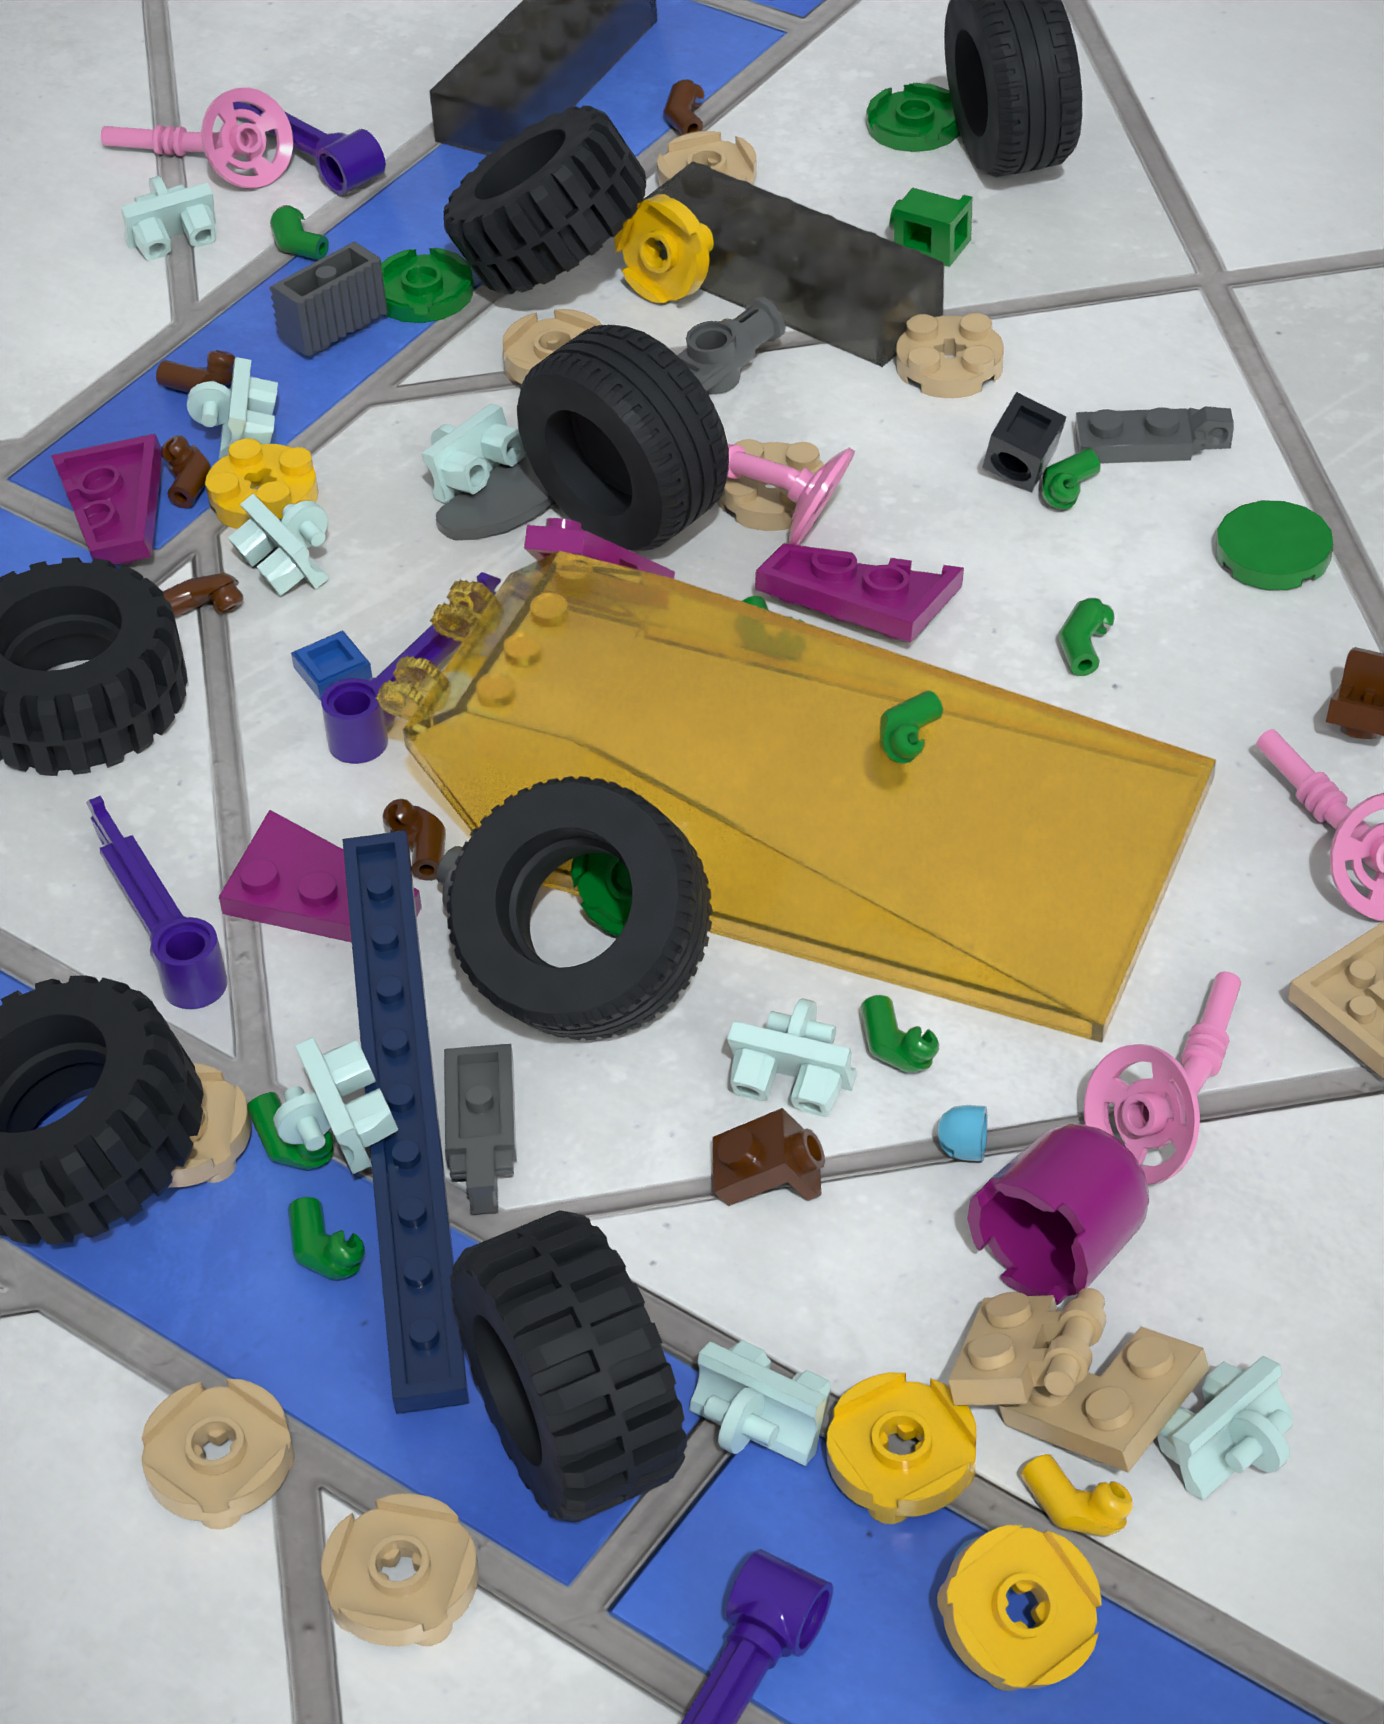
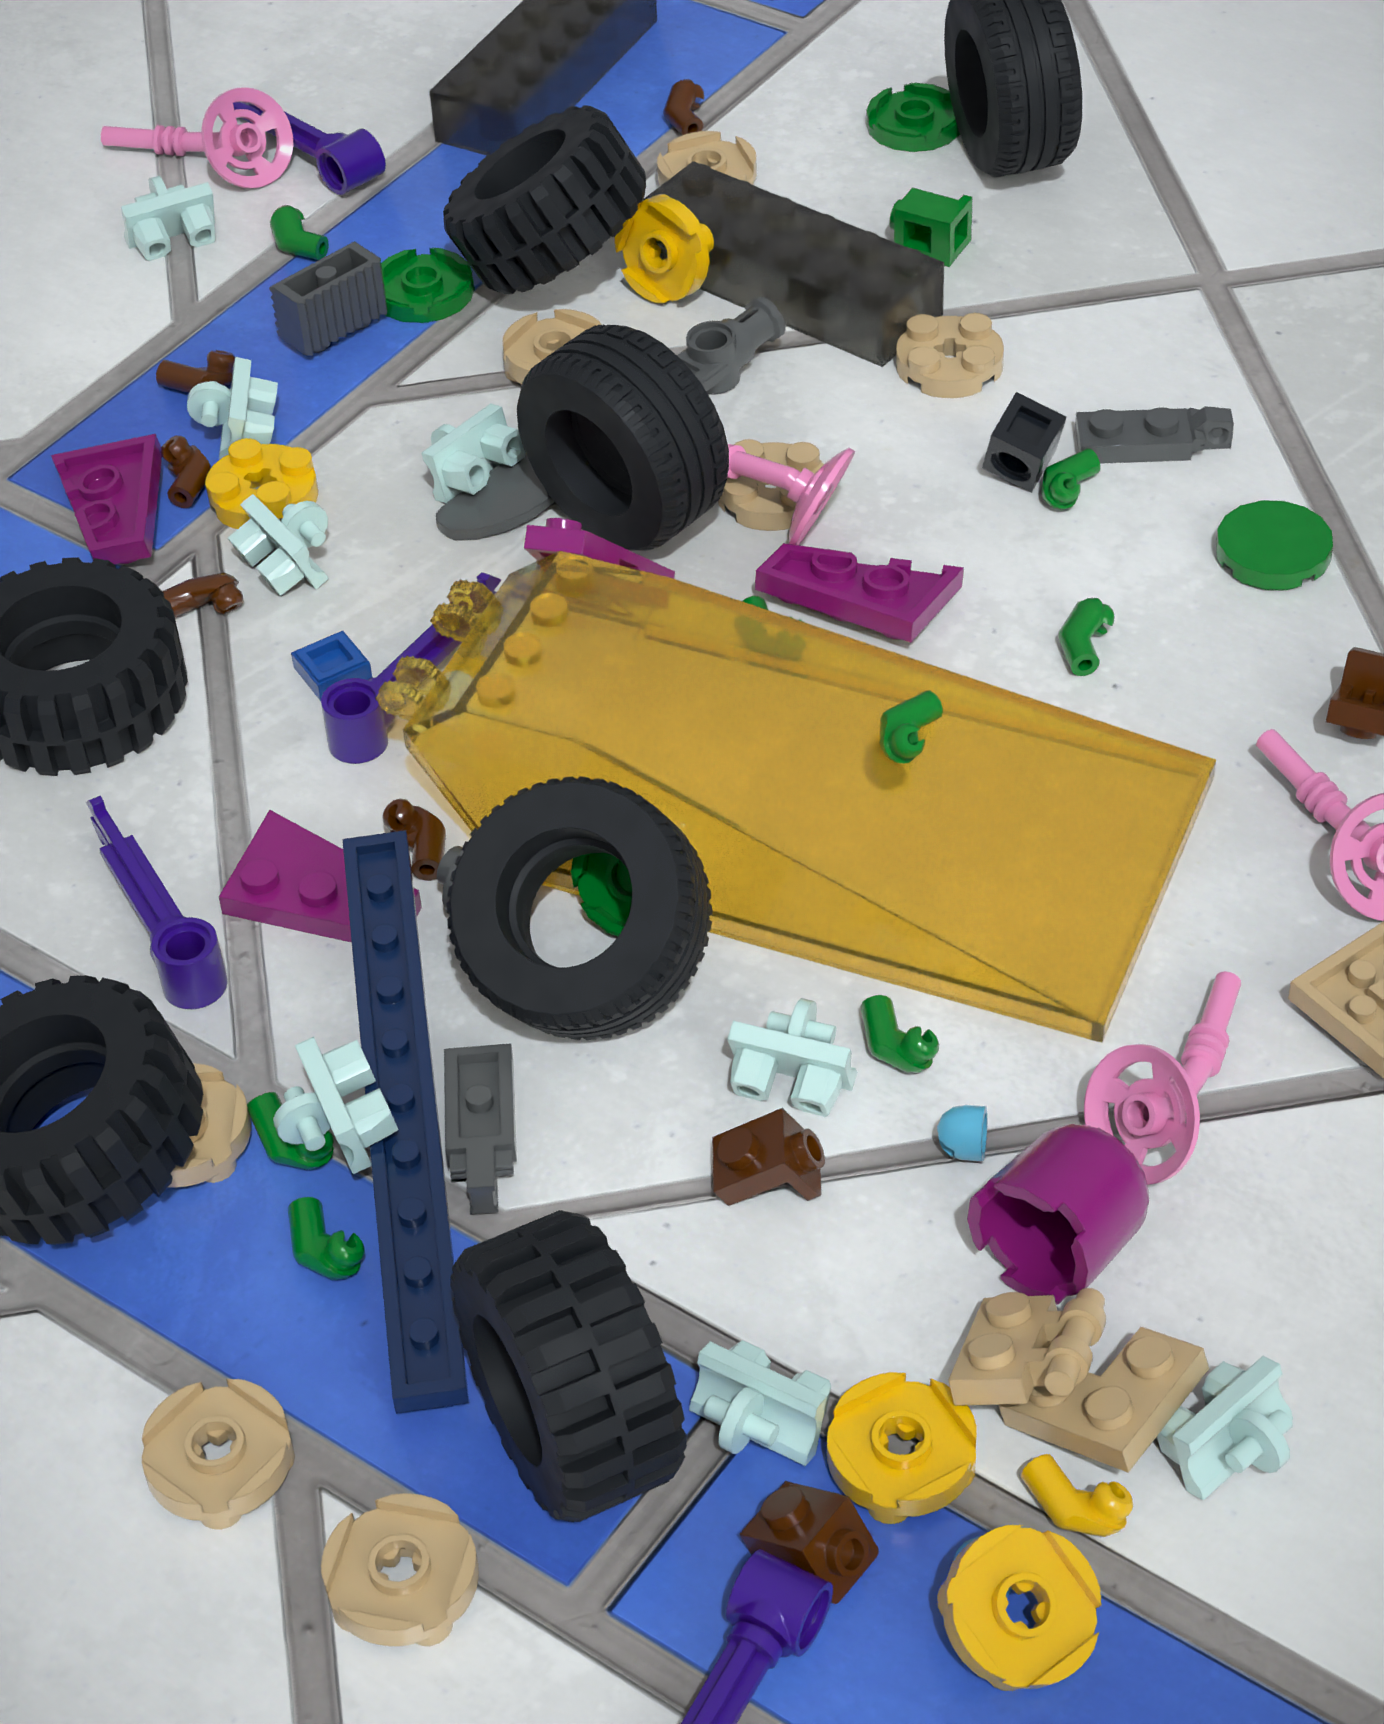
(815, 1533): none -> reddish brown bracket

